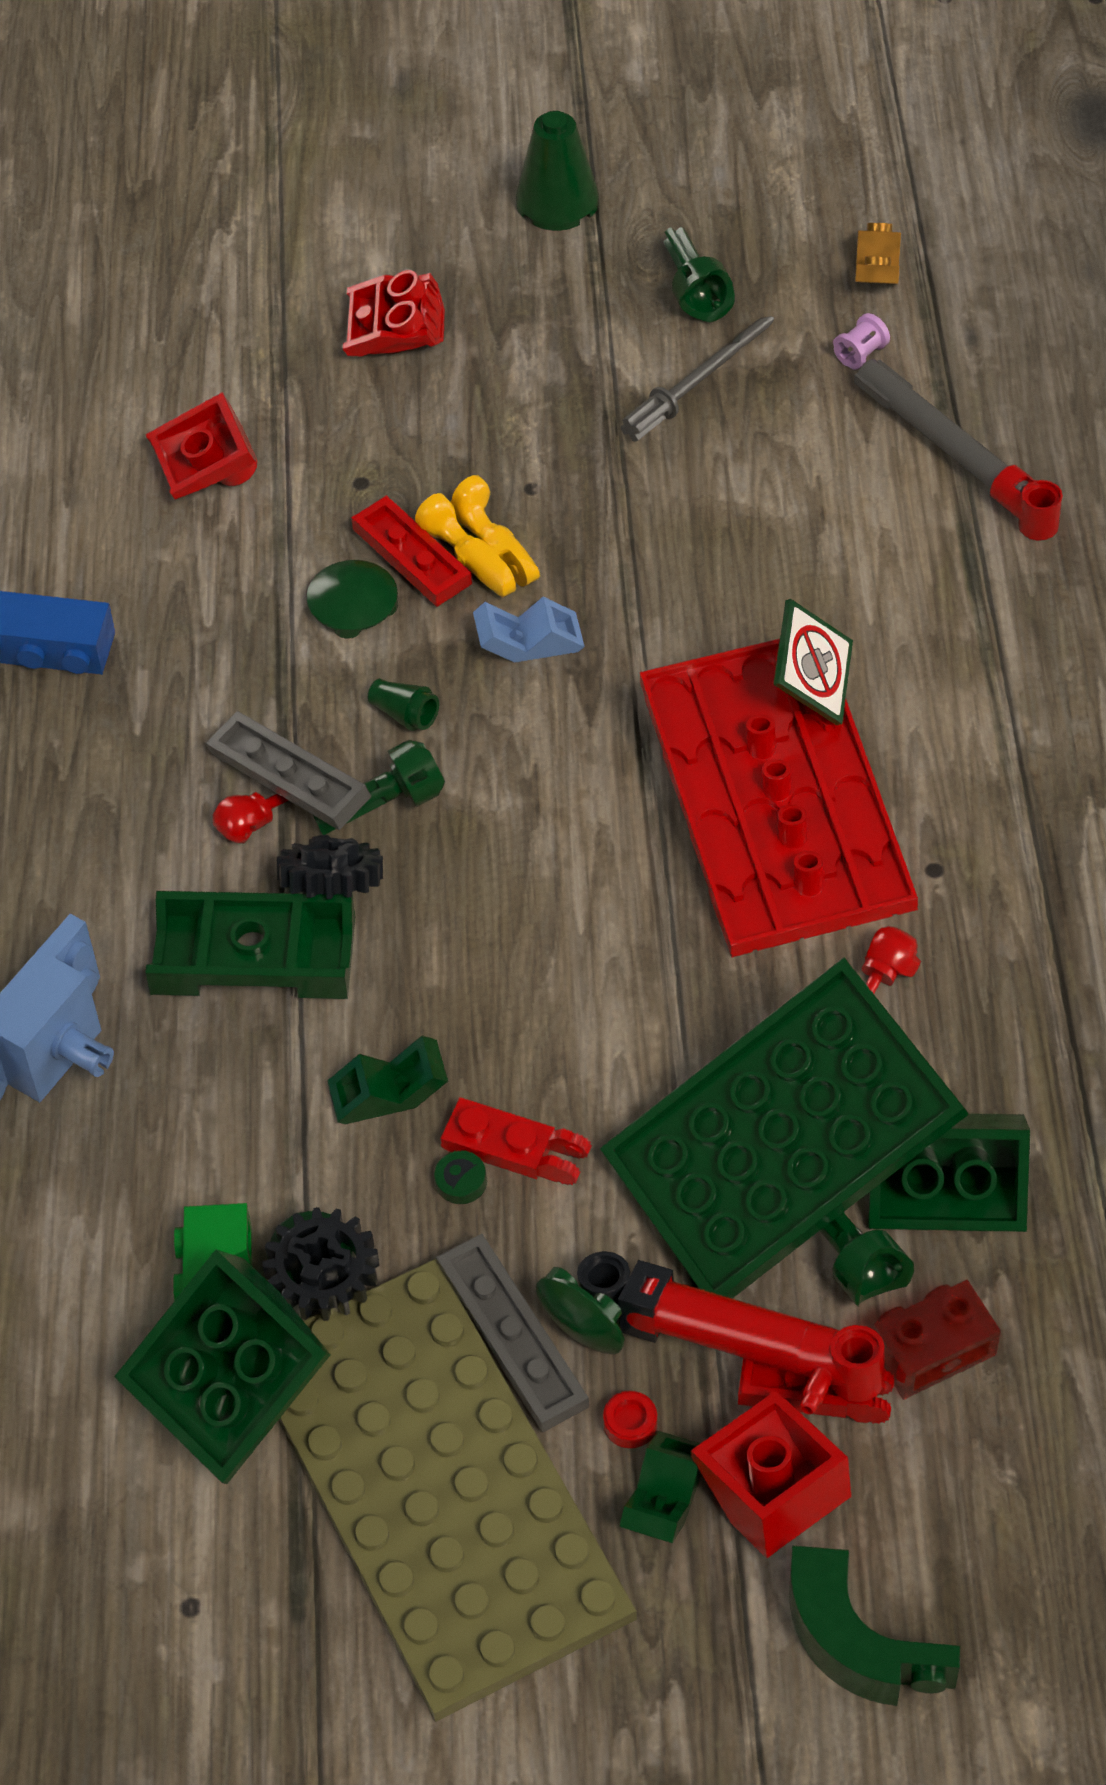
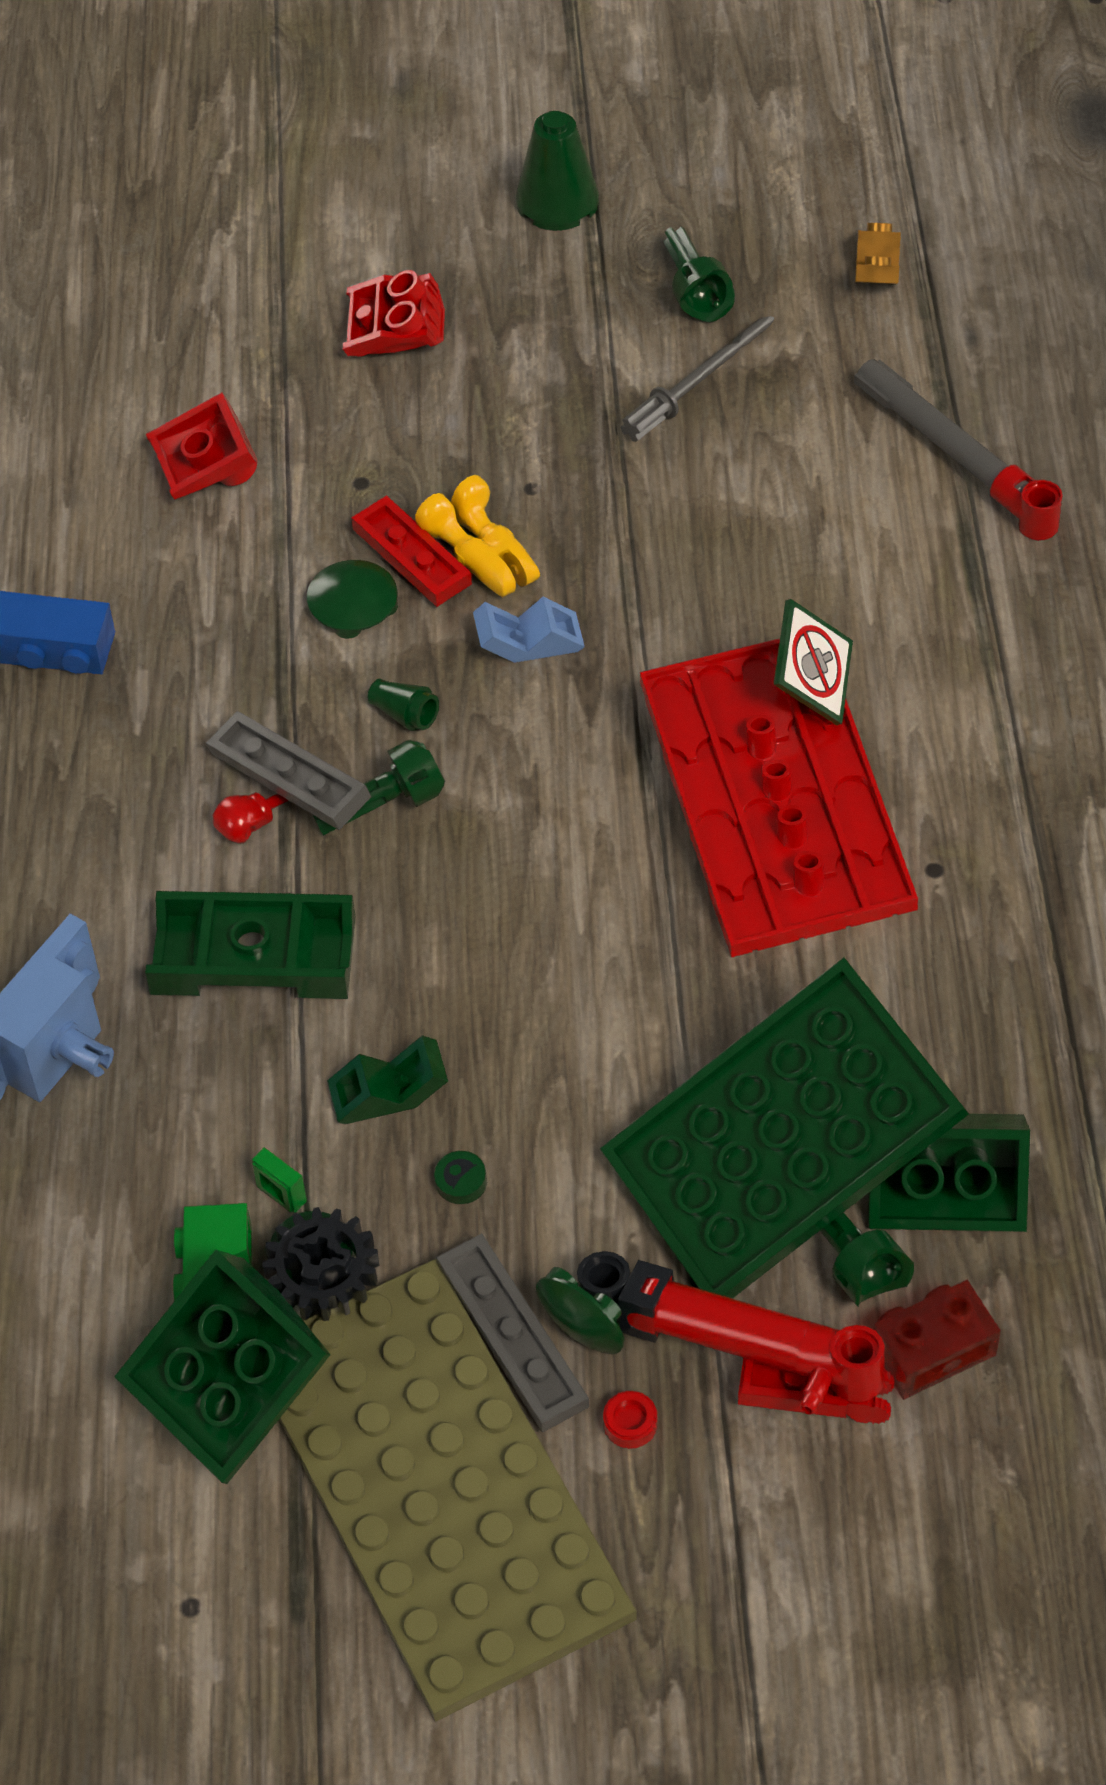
(279, 1180): none -> green tile
(329, 867): black gear -> none
(514, 1142): red hinge -> none
(663, 1489): dark green slope -> none
(773, 1473): red slope -> none
(847, 1647): dark green arch -> none
(864, 326): lavender bush -> none
(890, 955): red piece -> none

